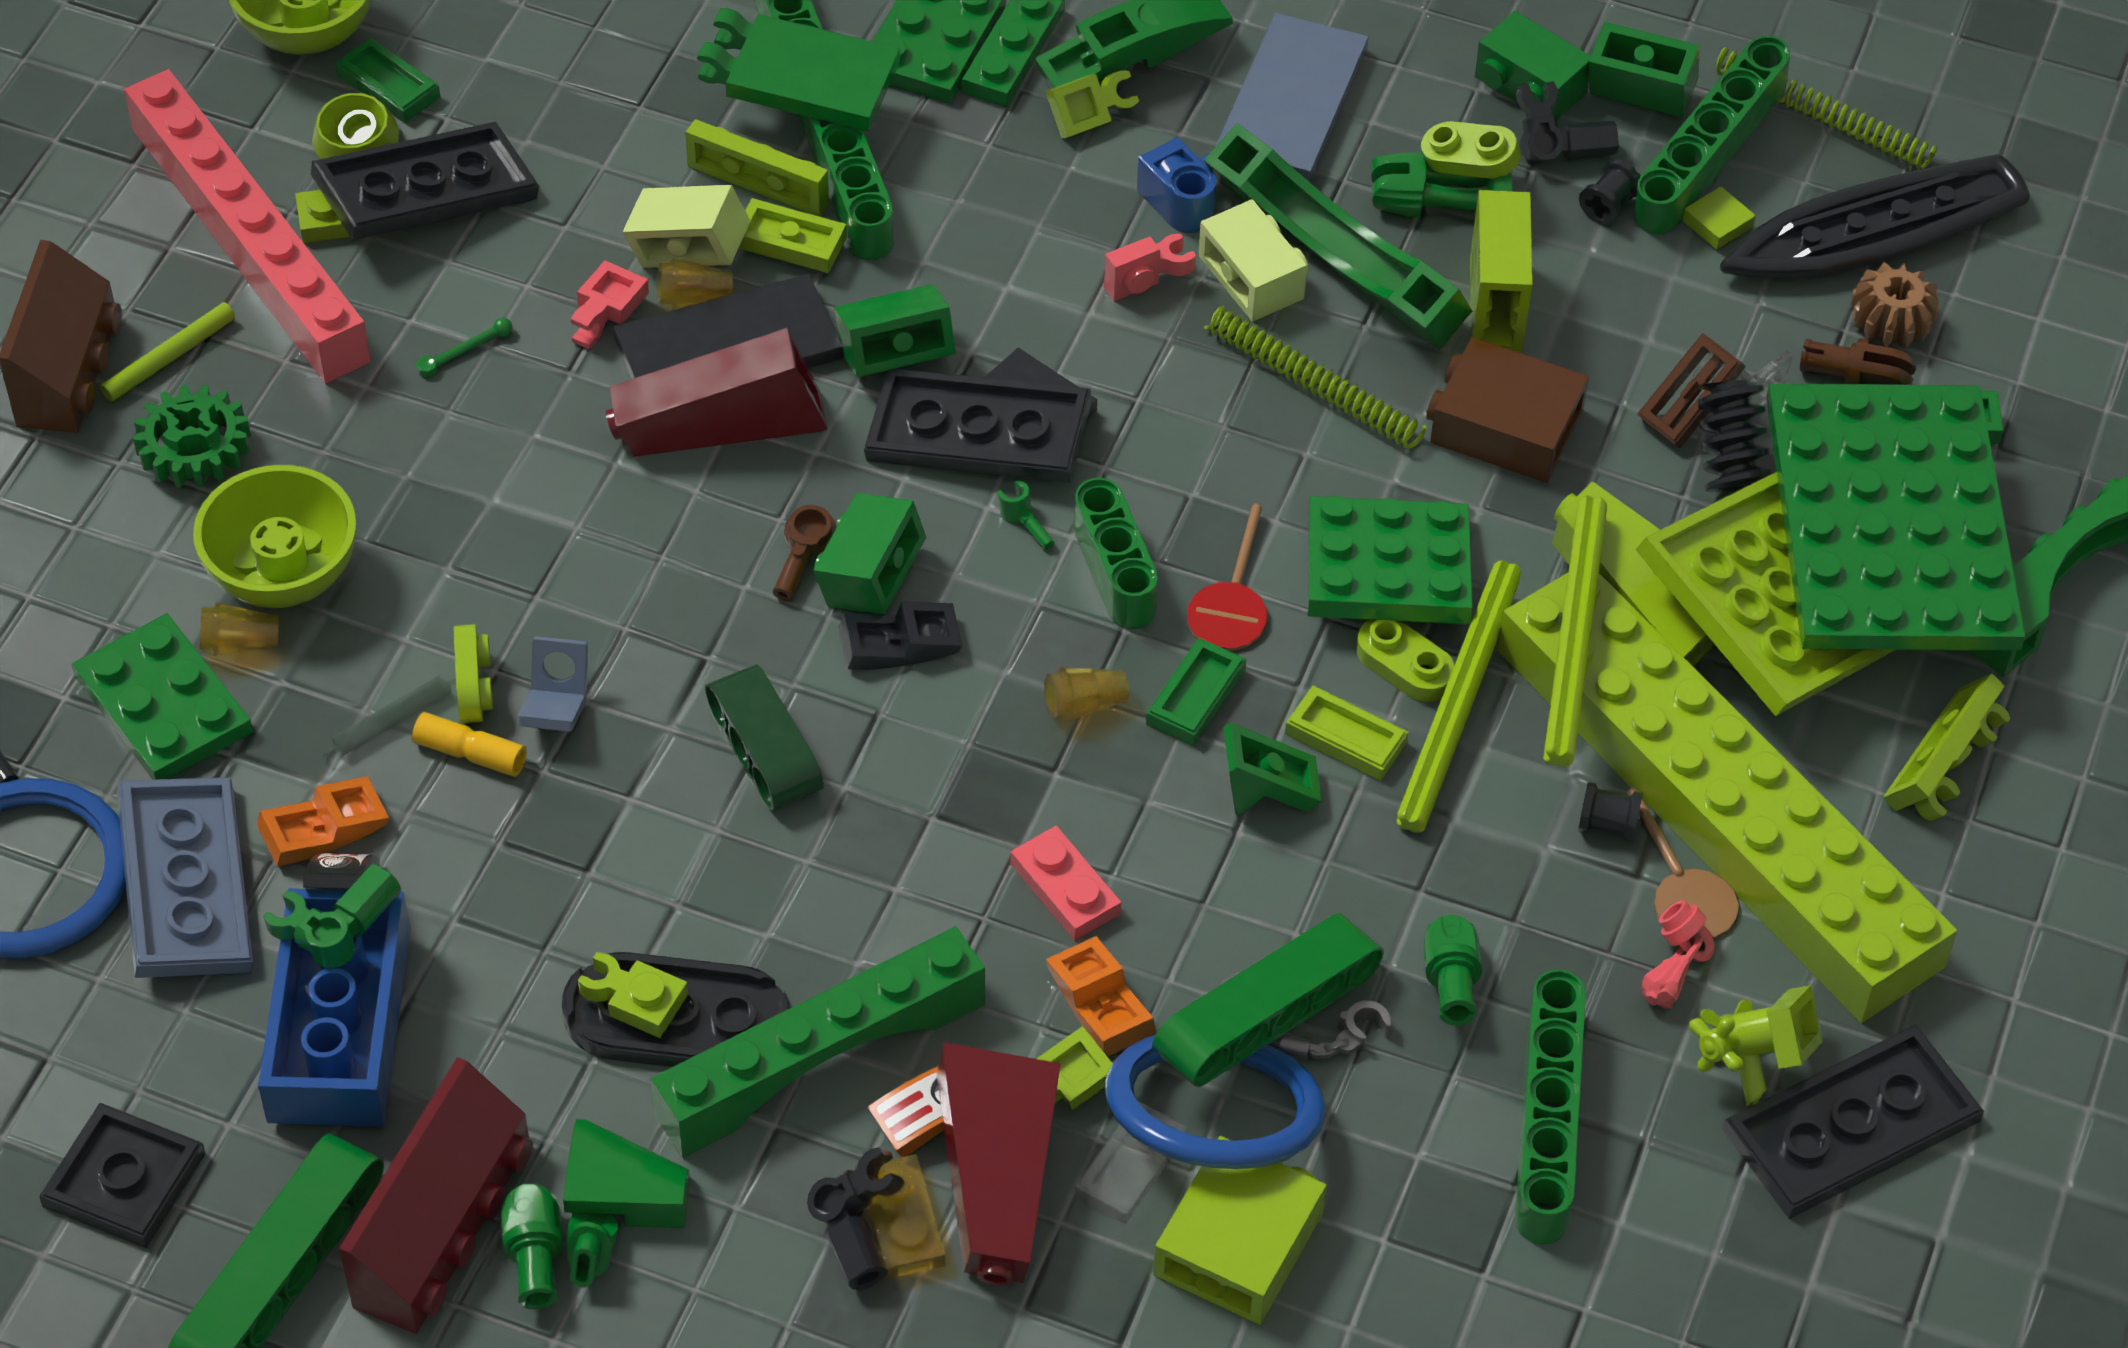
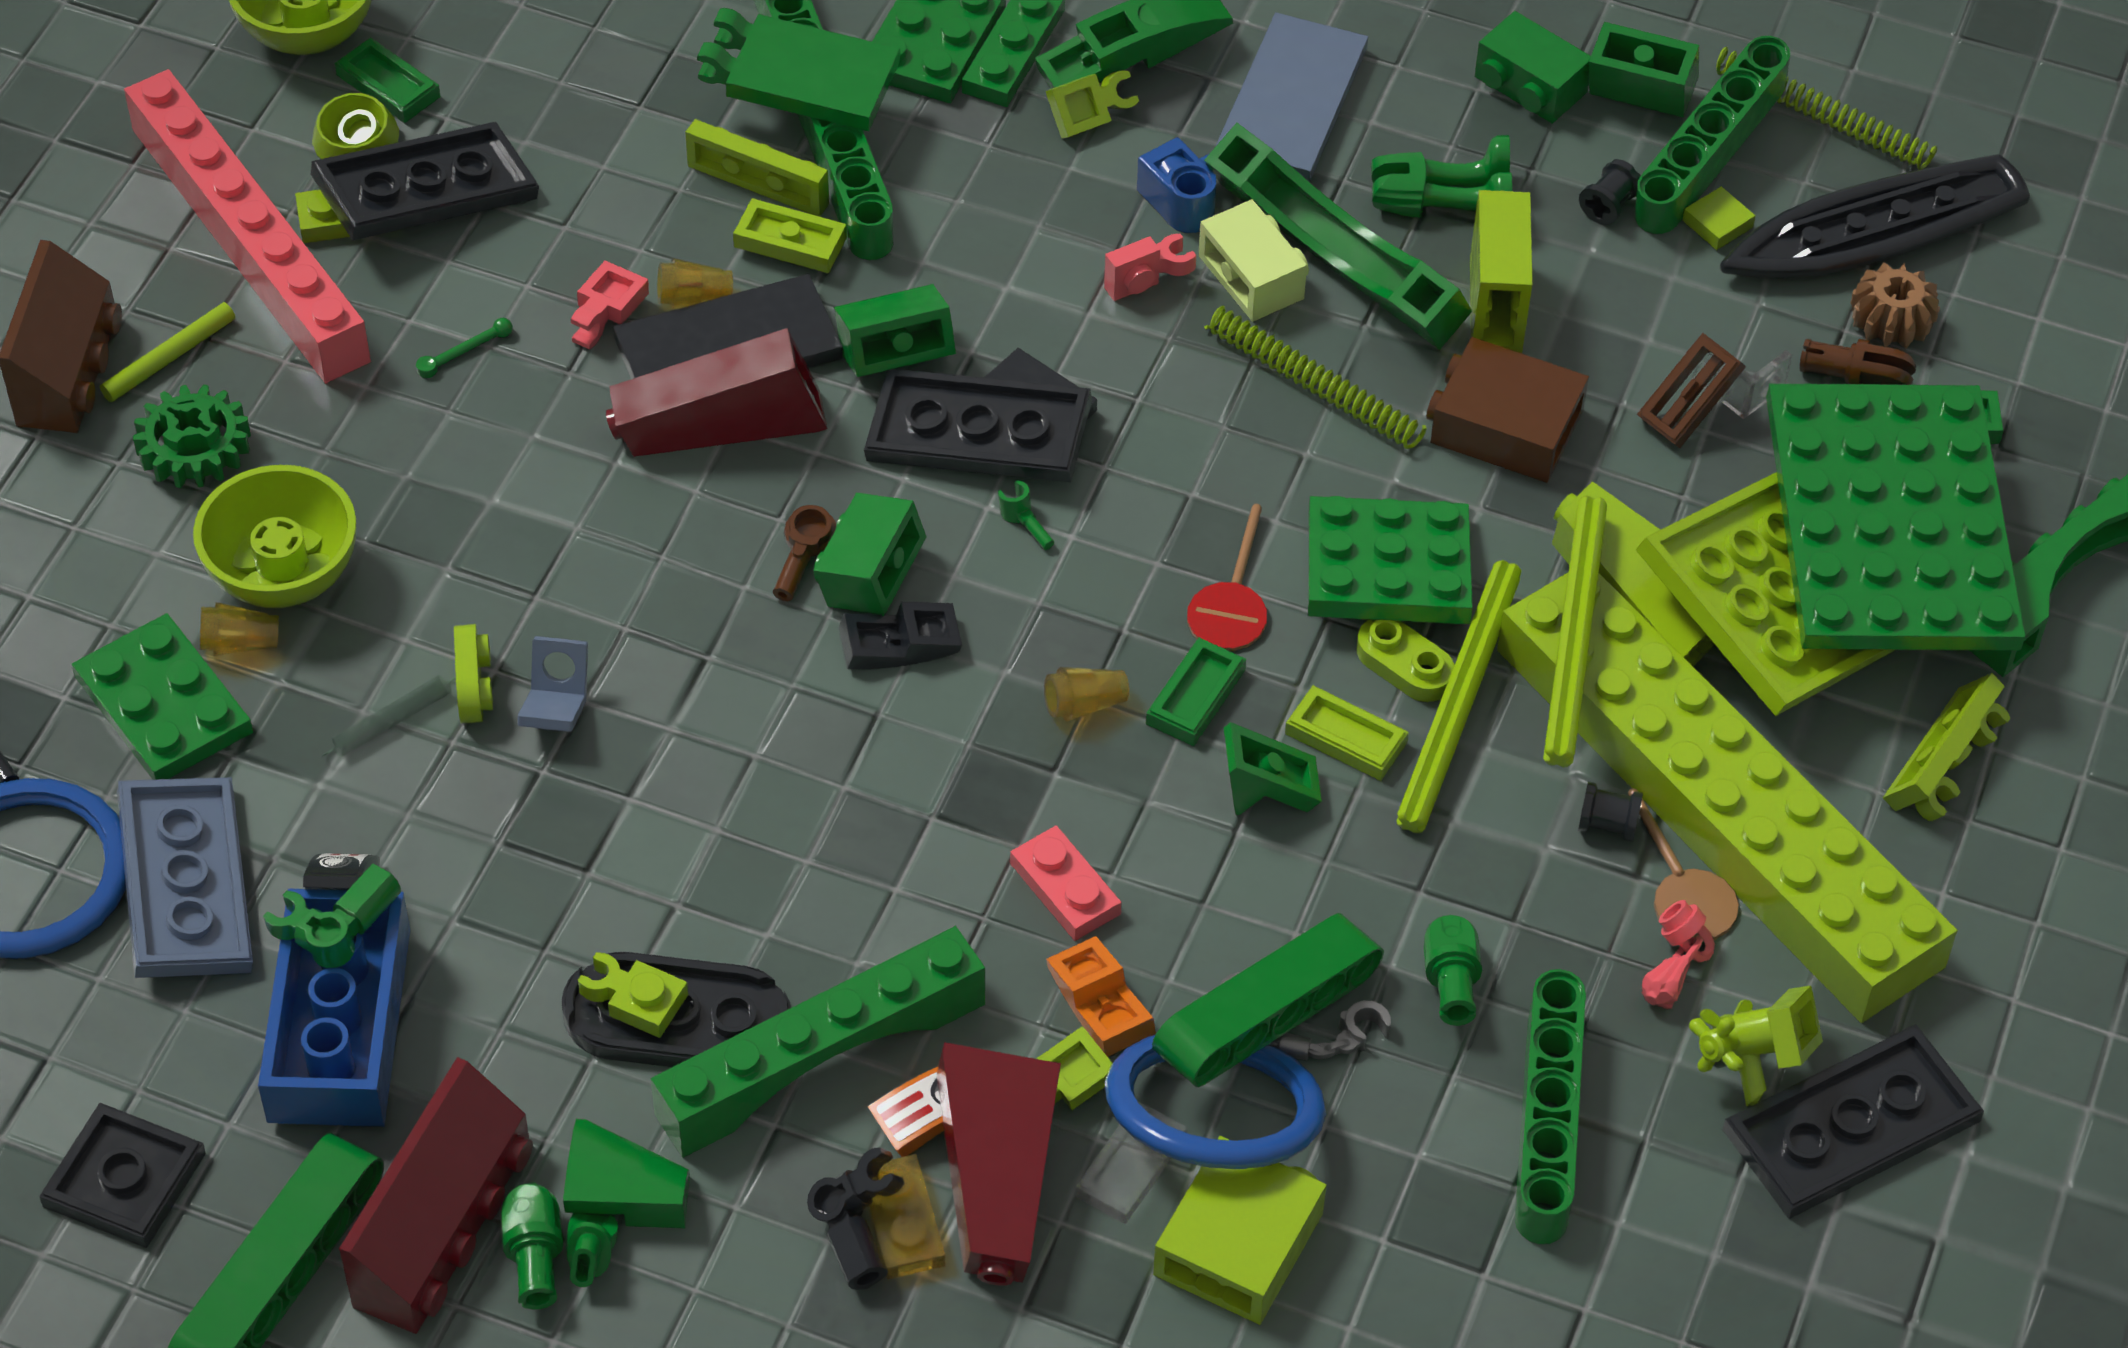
(333, 819): orange slope -> none
(475, 746): yellow piece -> none
(687, 224): yellowish green brick -> none
(764, 737): dark green beam -> none
(1115, 553): green beam -> none
(1465, 149): lime plate -> none
(1545, 141): black bar -> none
(1733, 435): black piece -> none

